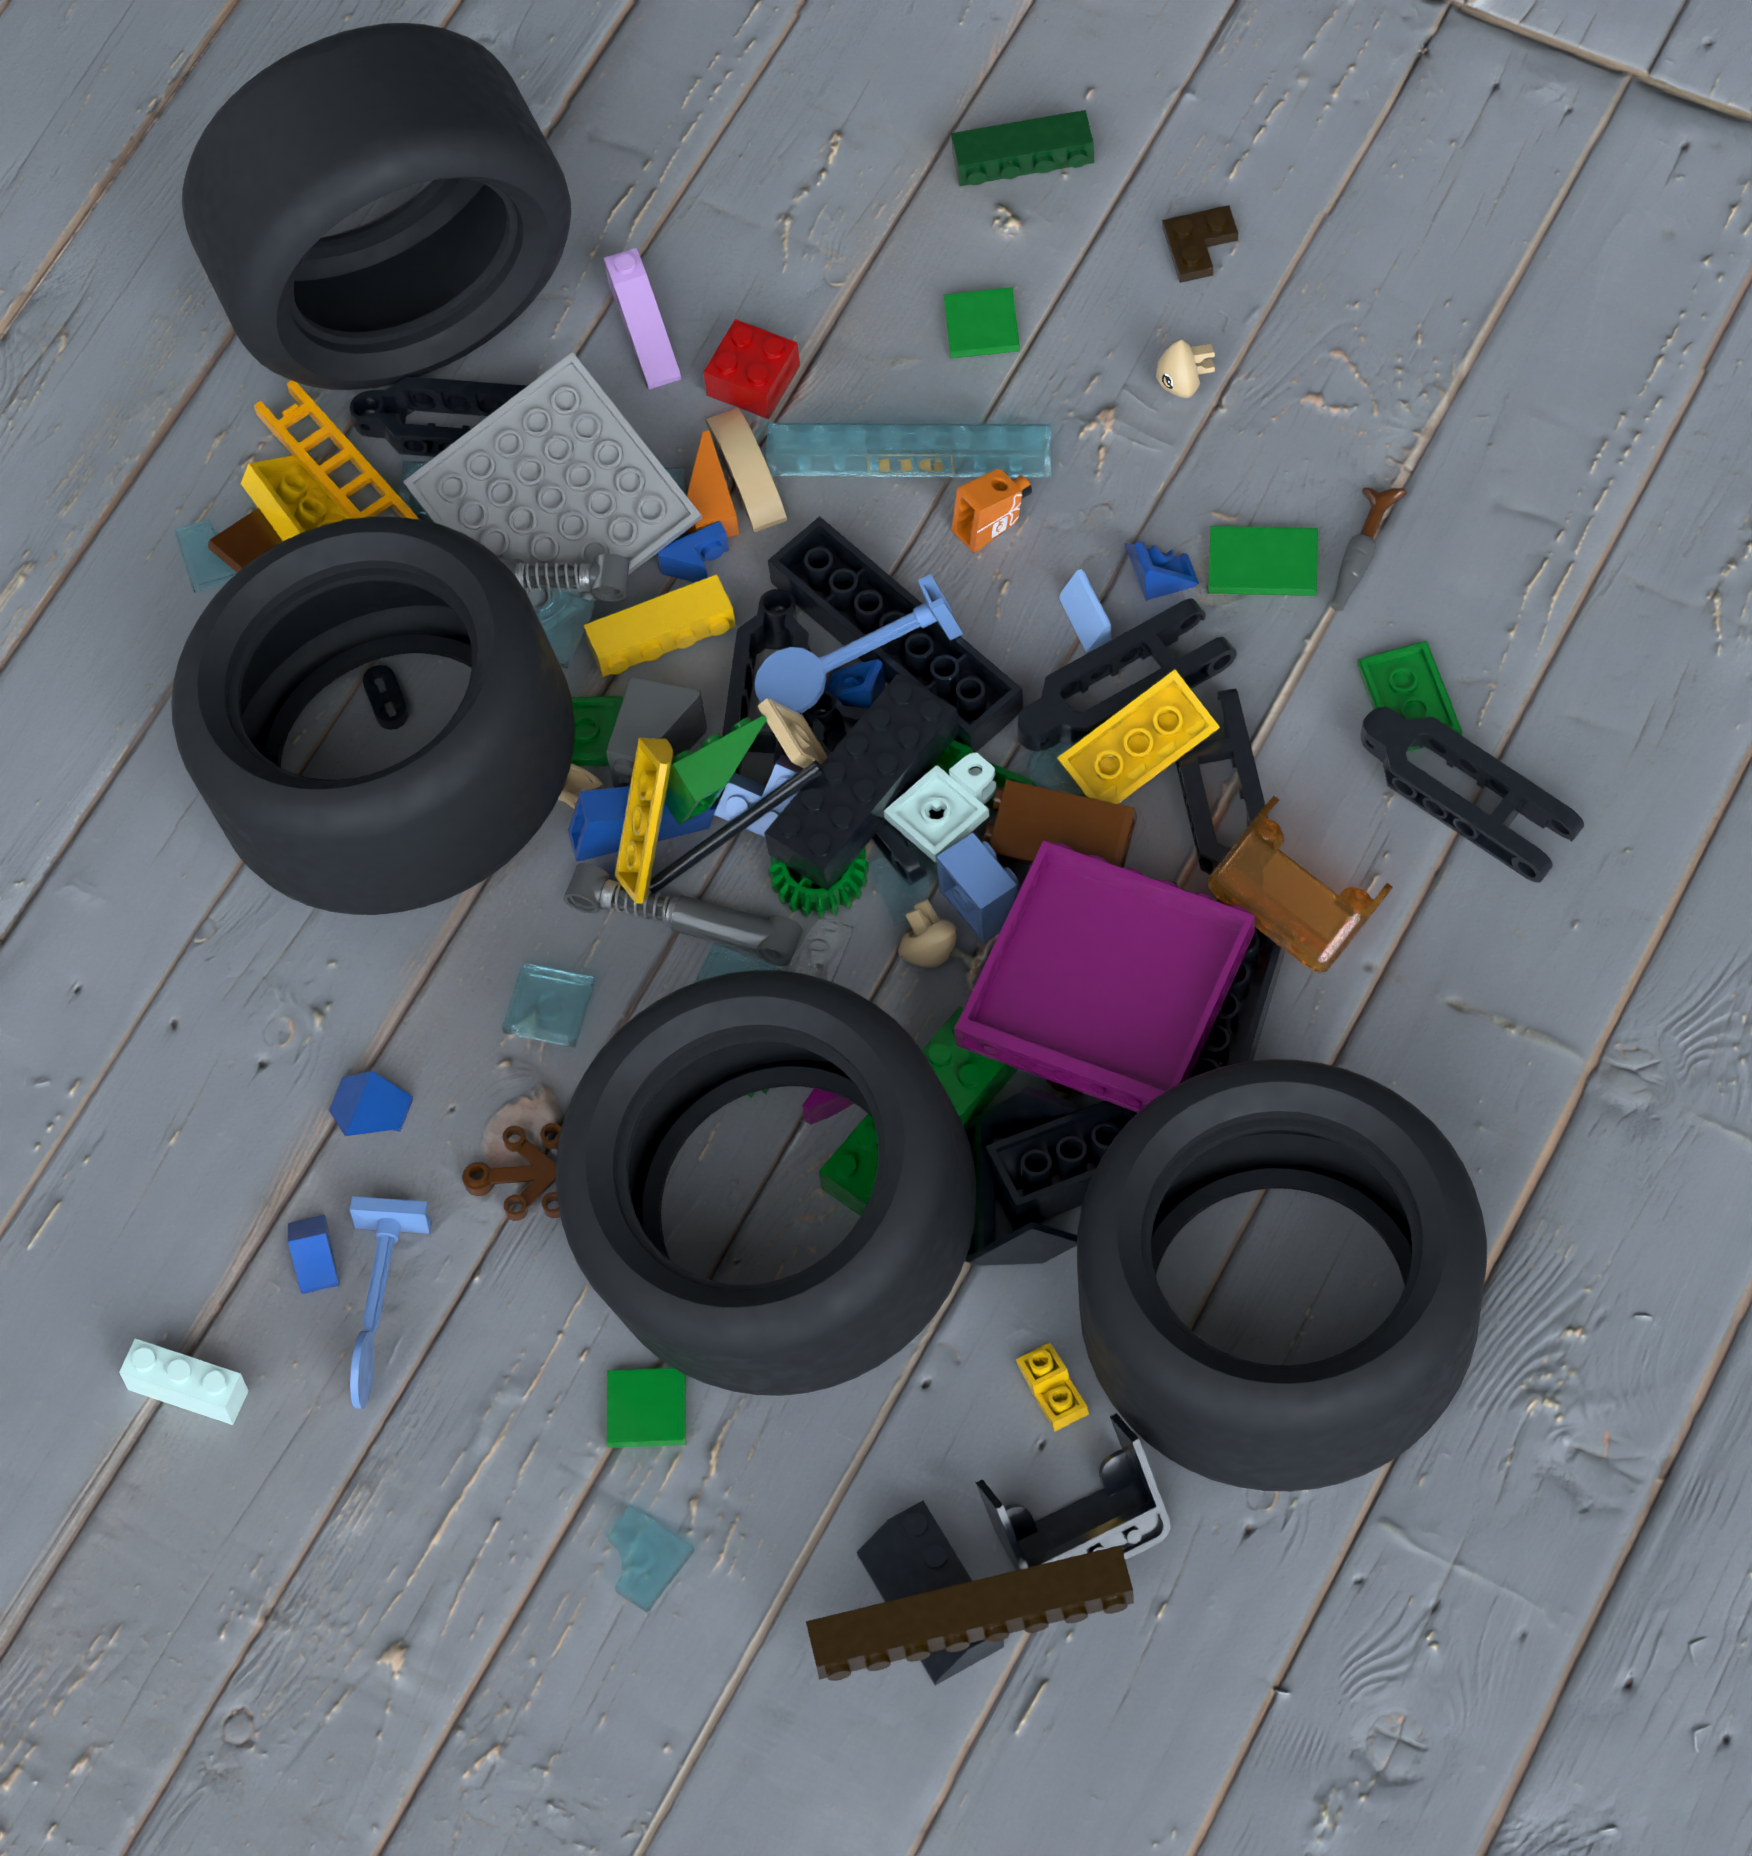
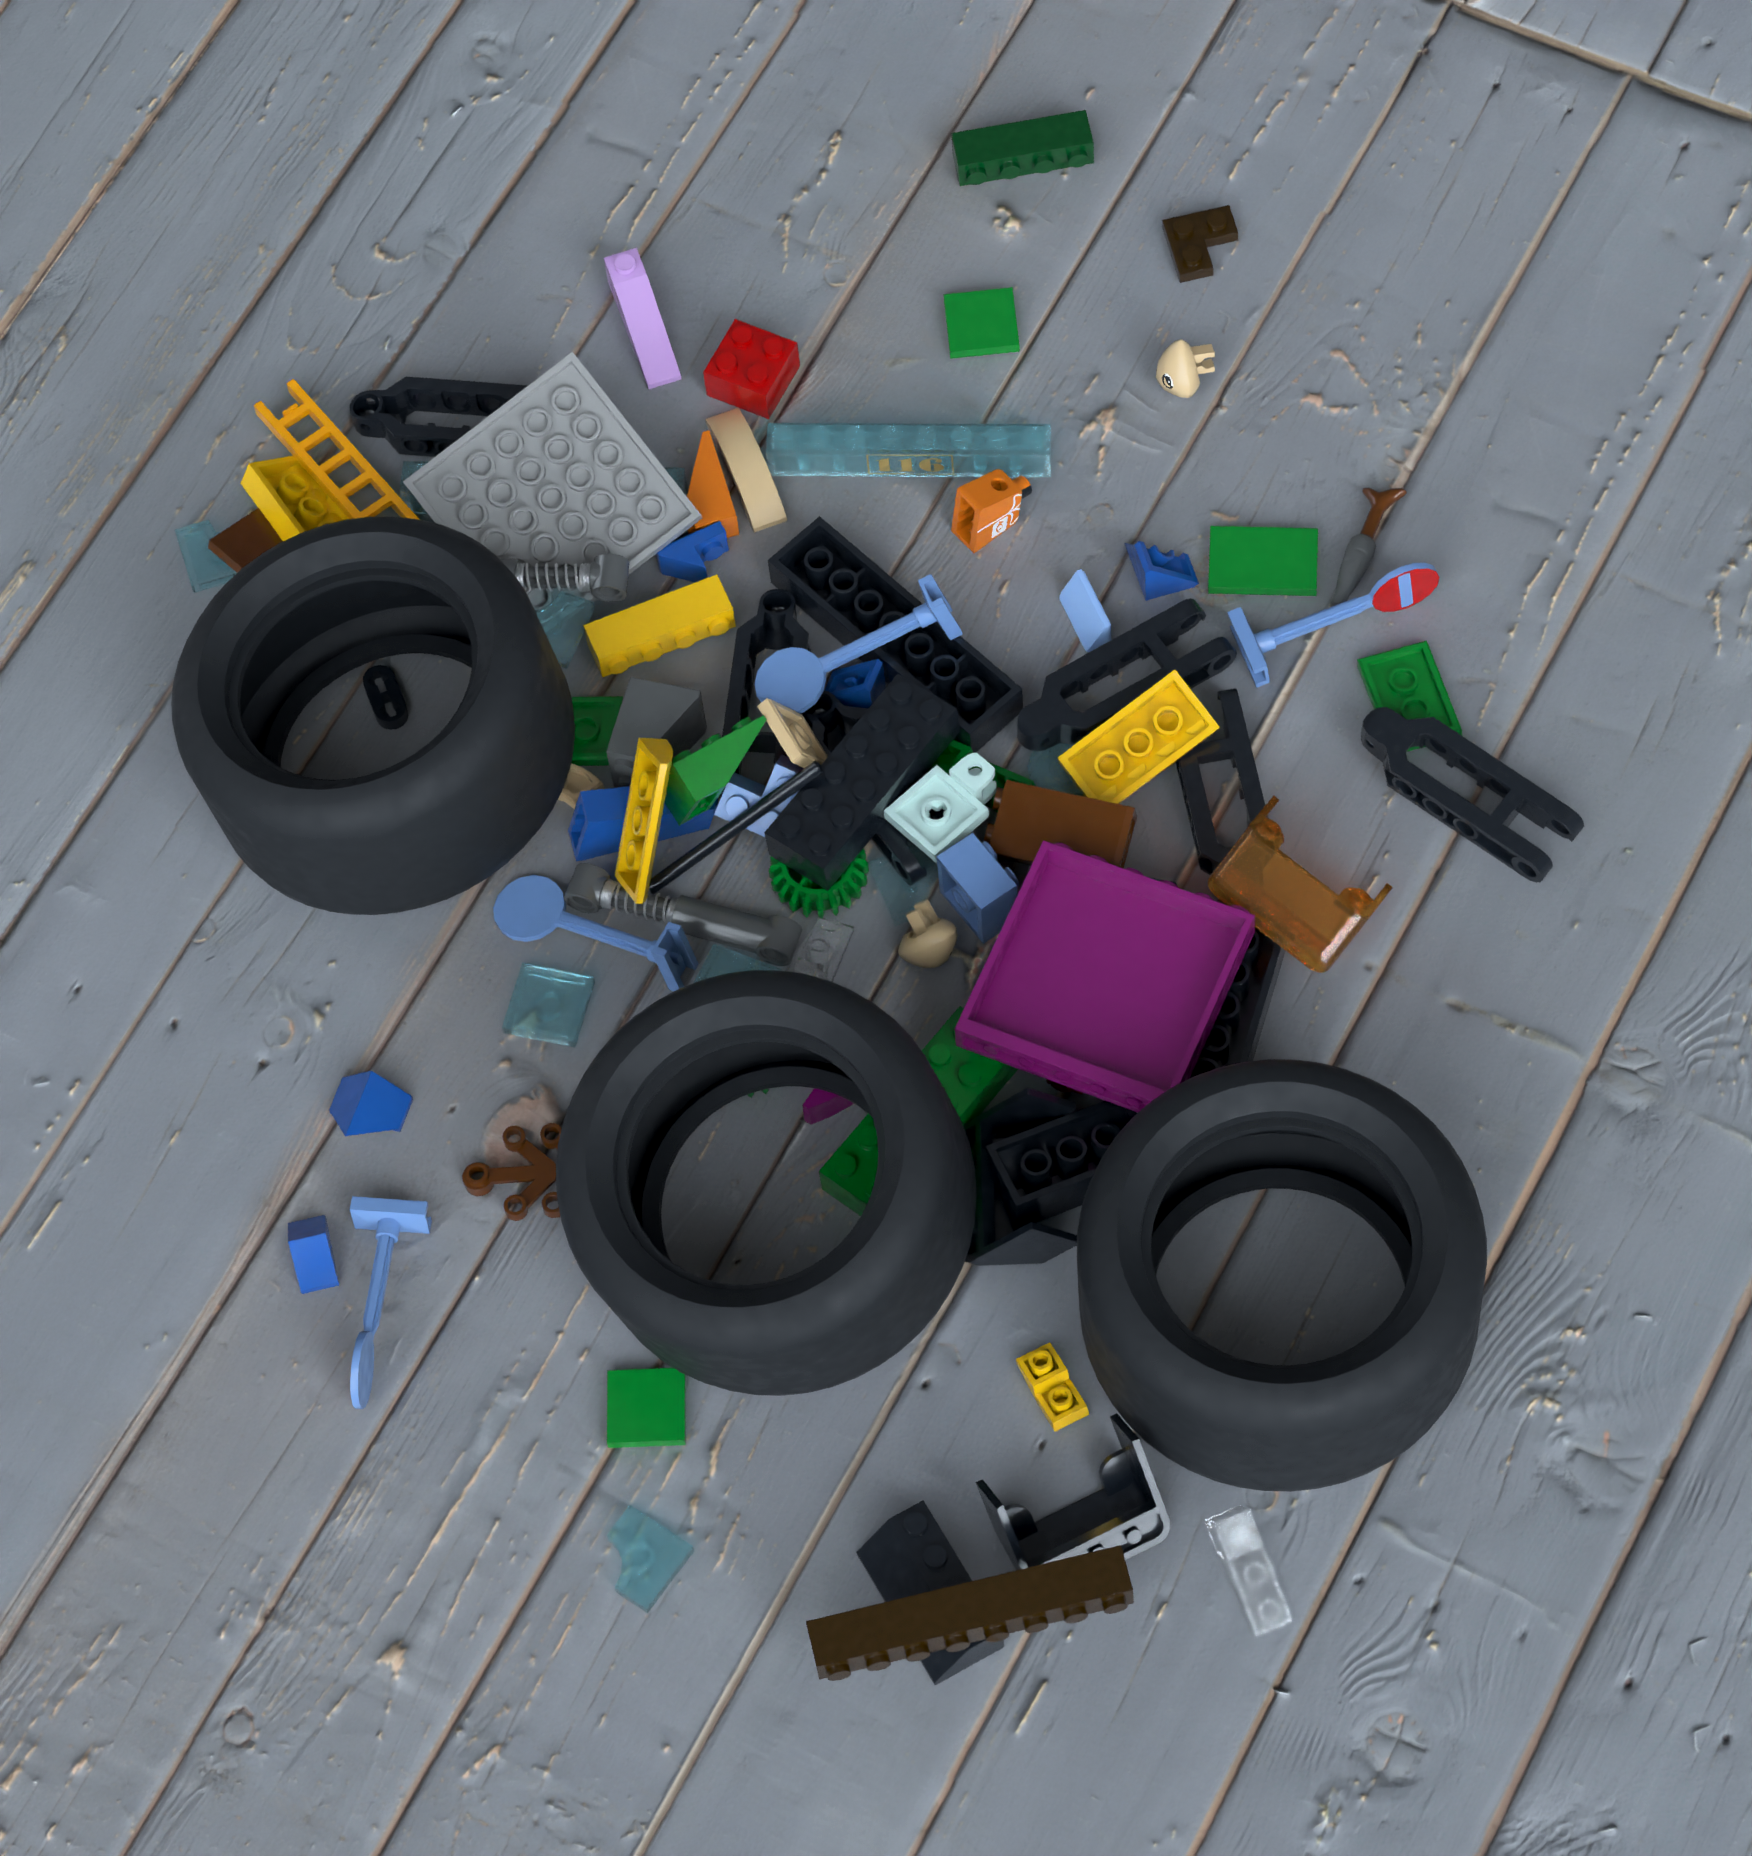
(184, 1381): light aqua brick -> none
(339, 132): black tyre -> none
(536, 906): none -> medium blue piece
(1249, 1568): none -> clear slope
(1391, 593): none -> medium blue piece

